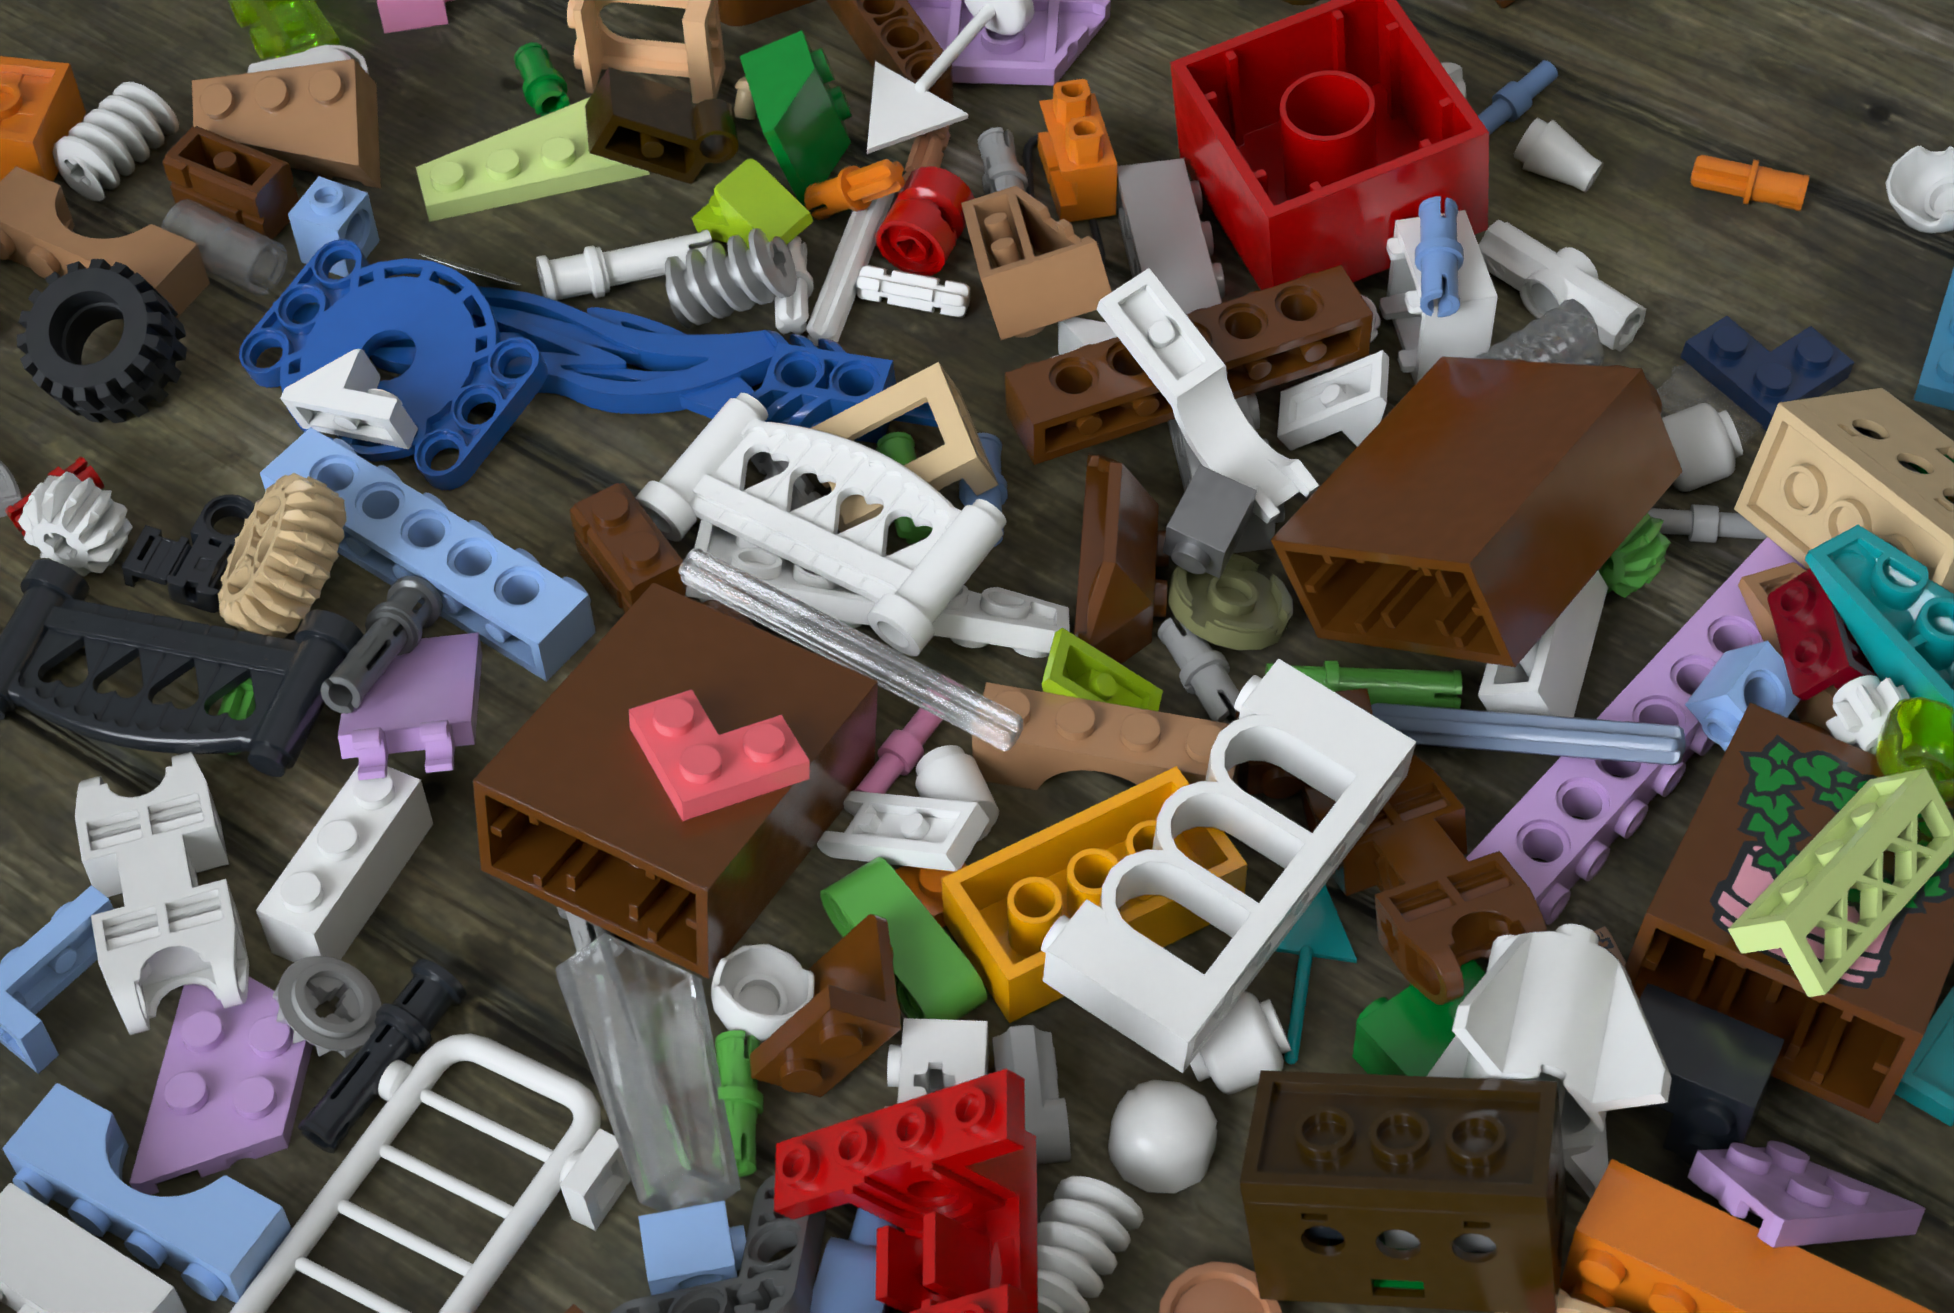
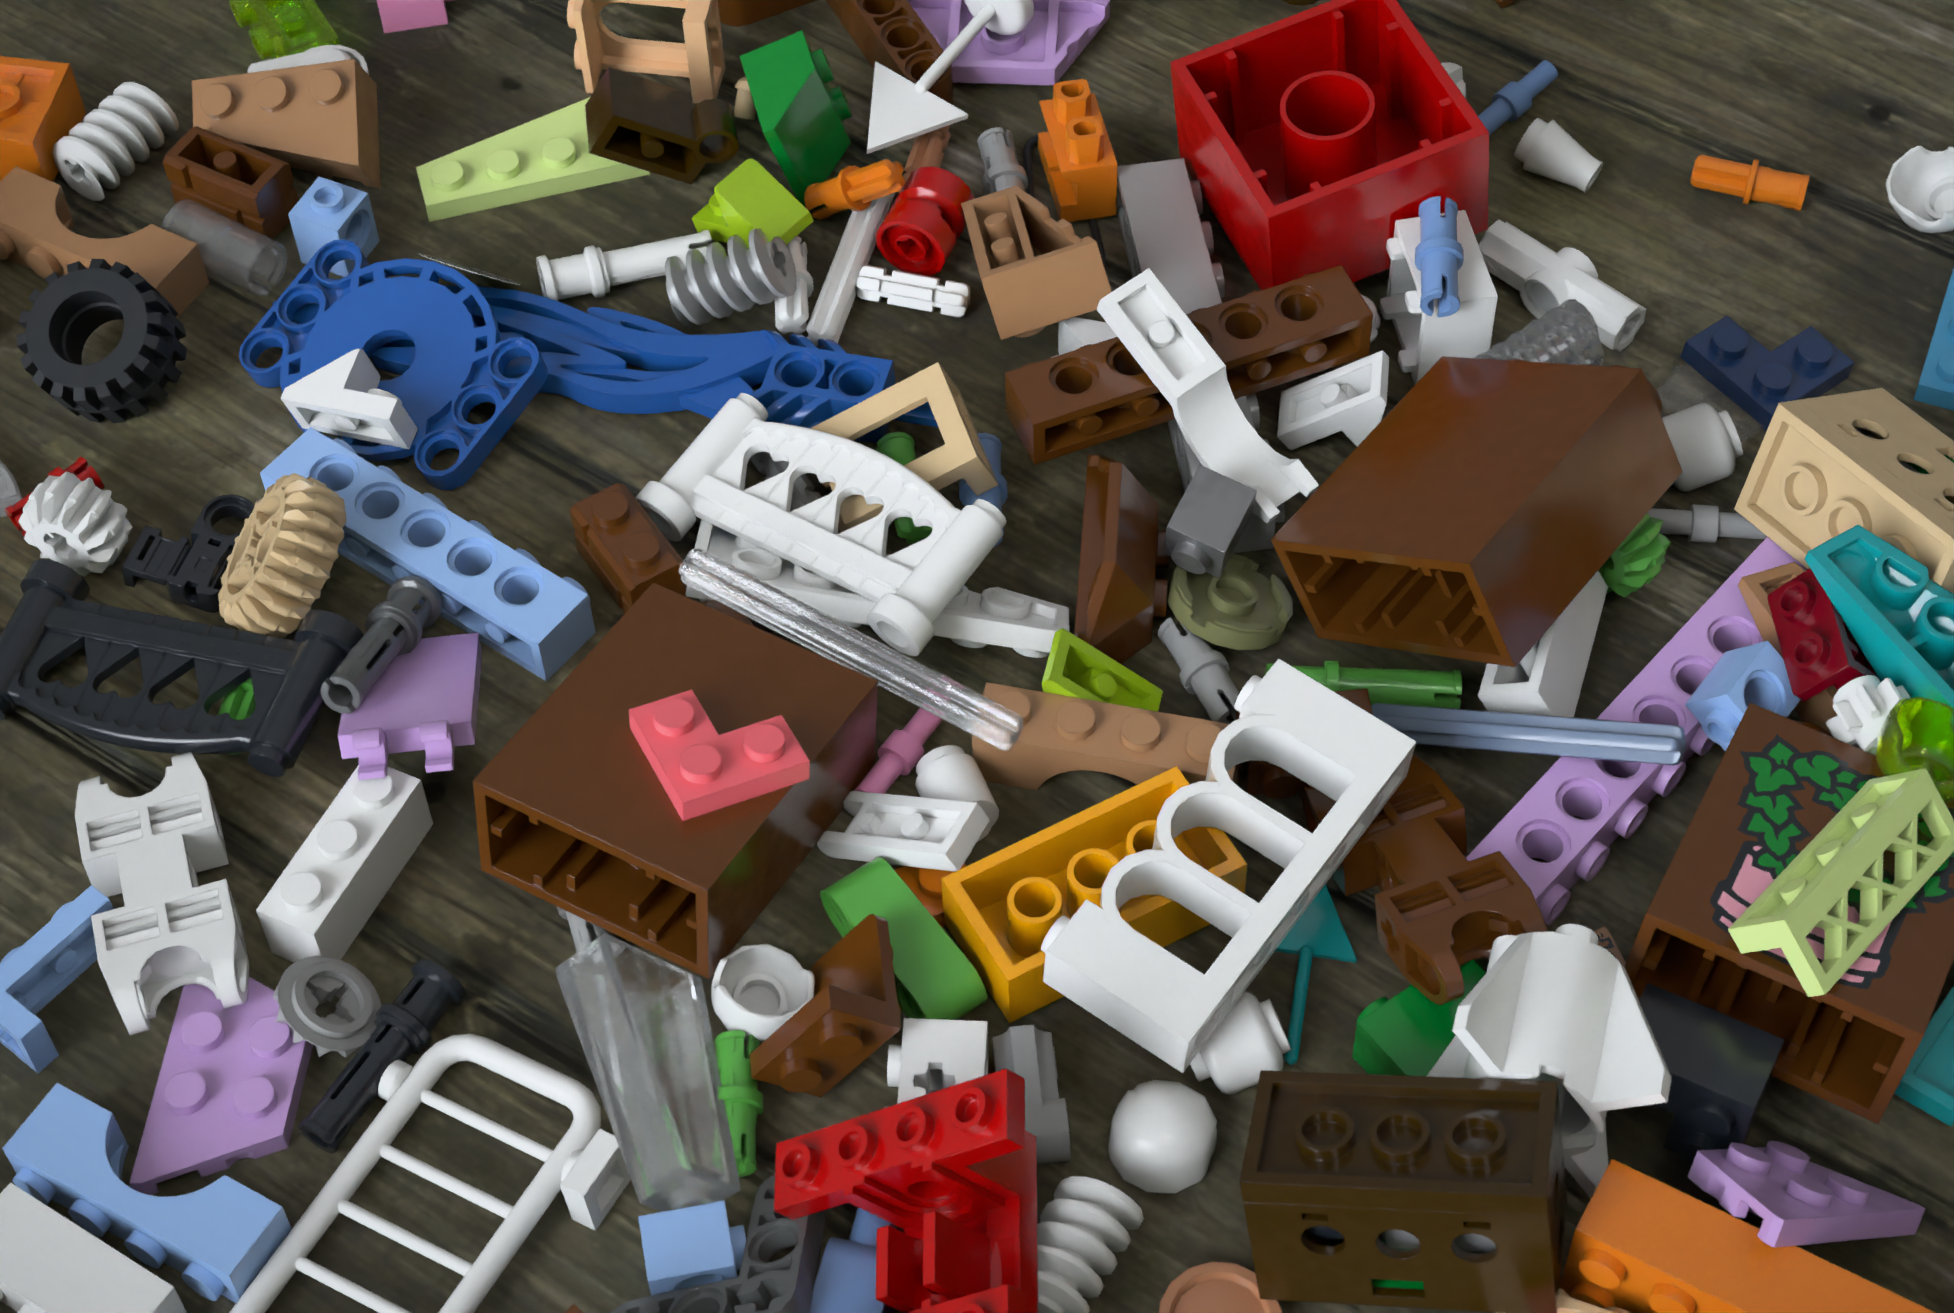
(543, 85): green pin -> none

